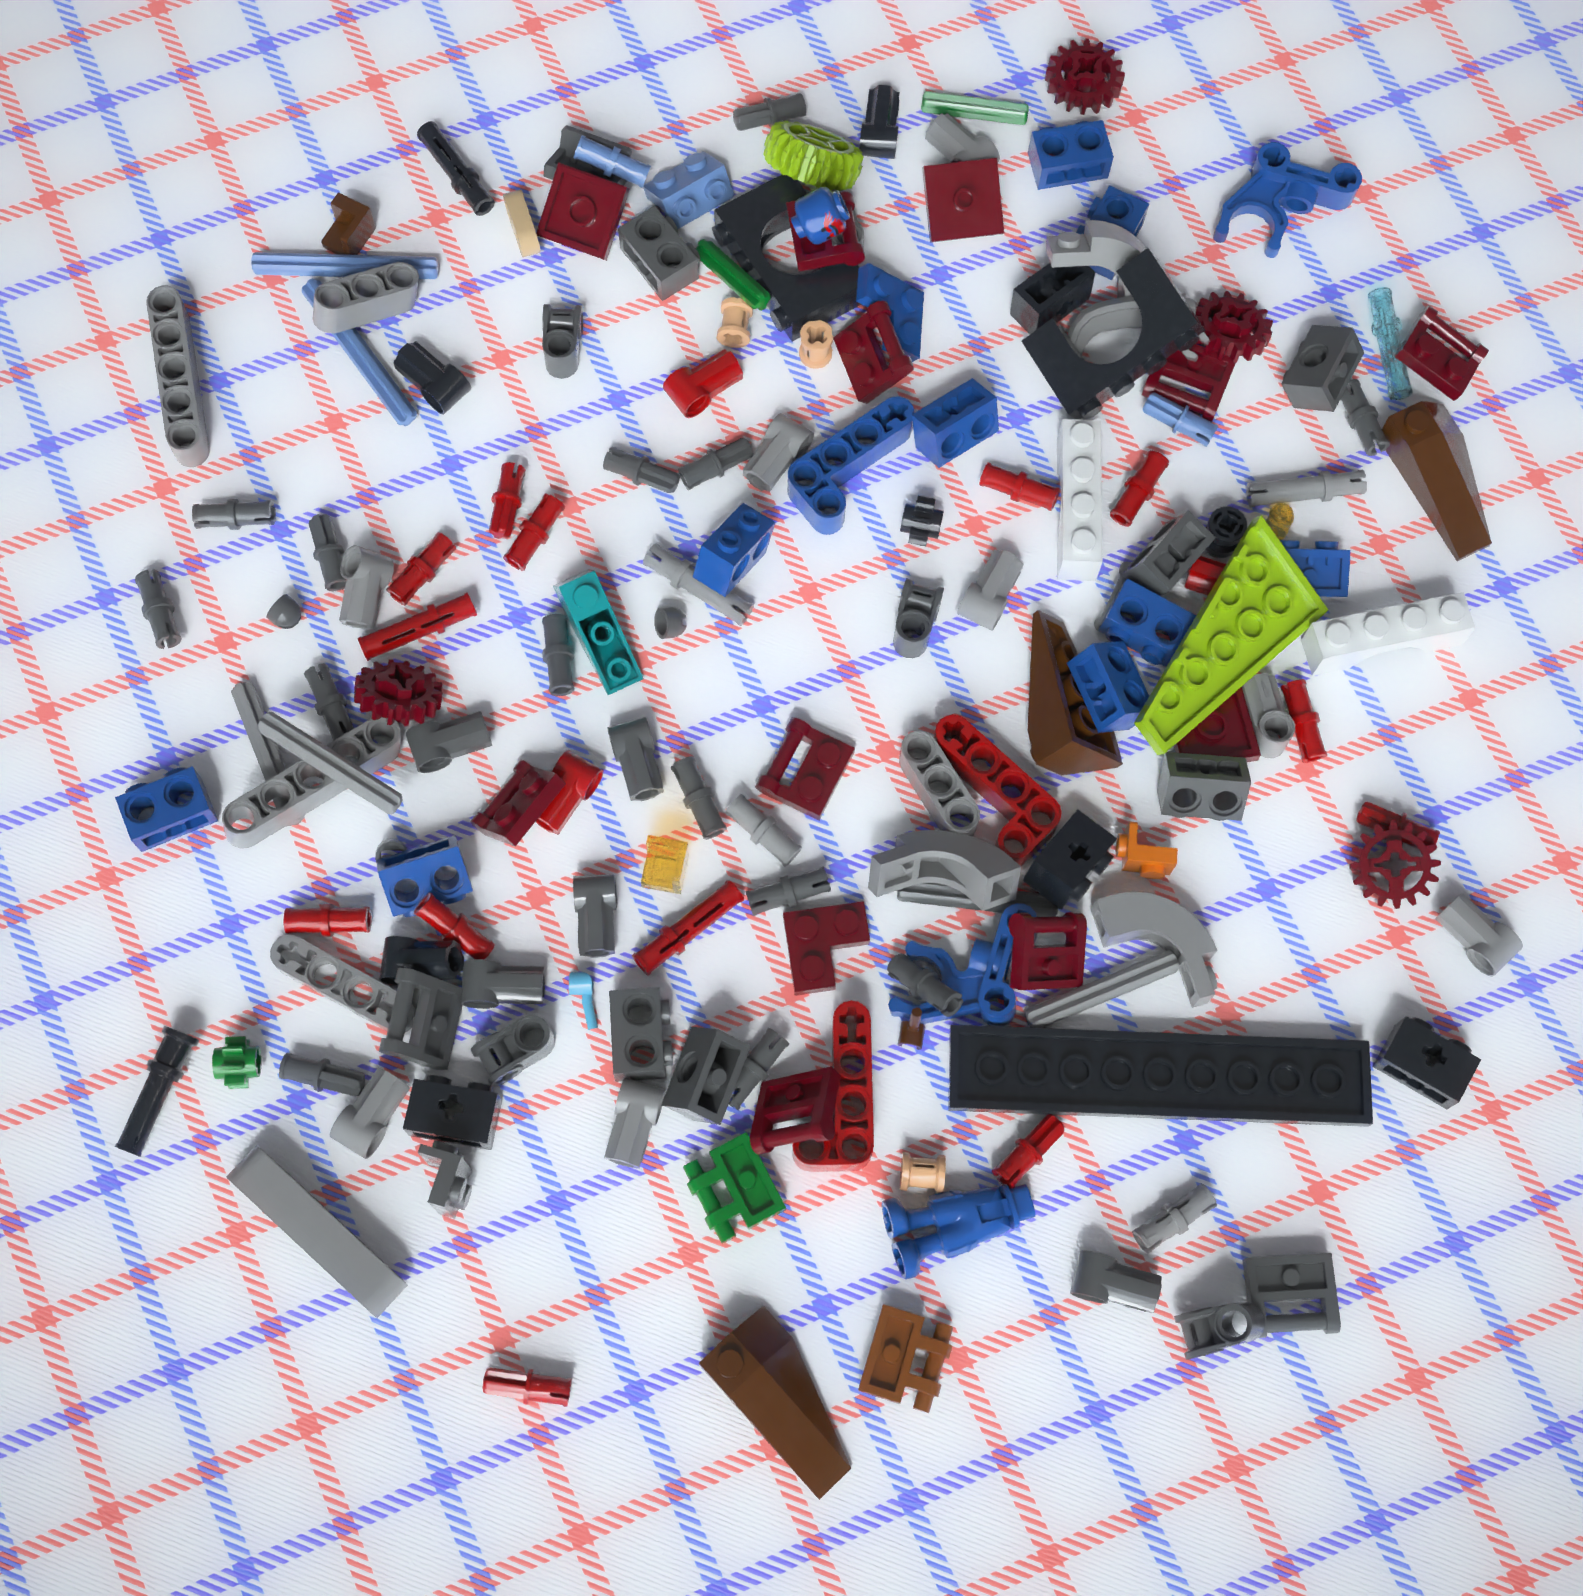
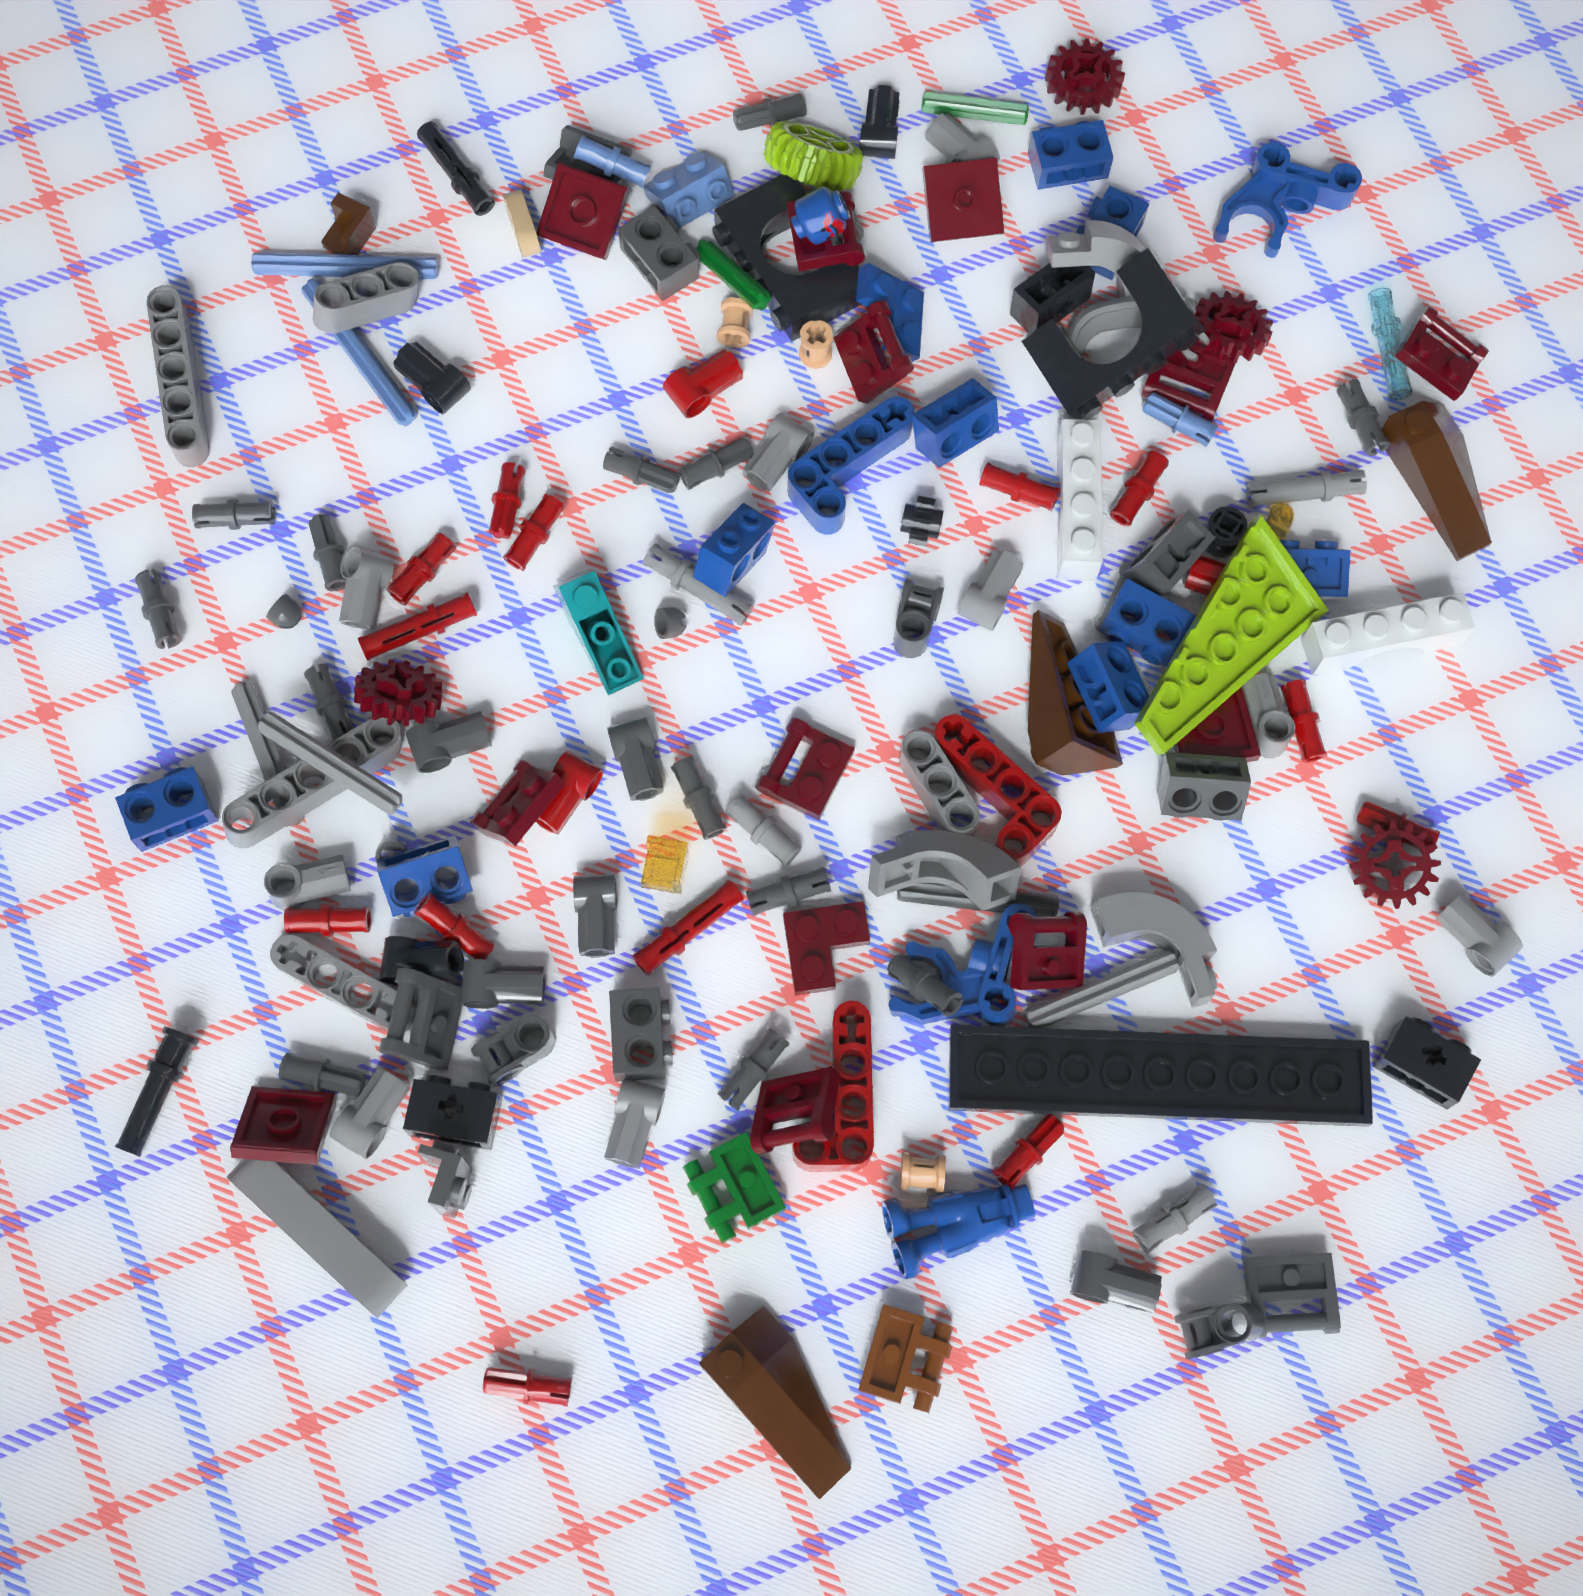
(236, 1062): green gear -> none
(283, 1125): none -> dark red plate
(311, 880): none -> light grey piece
(558, 655): dark grey pin -> none
(562, 334): dark grey piece -> none
(582, 984): medium azure hand -> none
(706, 1075): dark grey brick -> none
(912, 1031): reddish brown hand -> none
(1070, 859): black brick -> none
(1149, 861): orange bracket -> none
(1322, 368): dark grey brick -> none

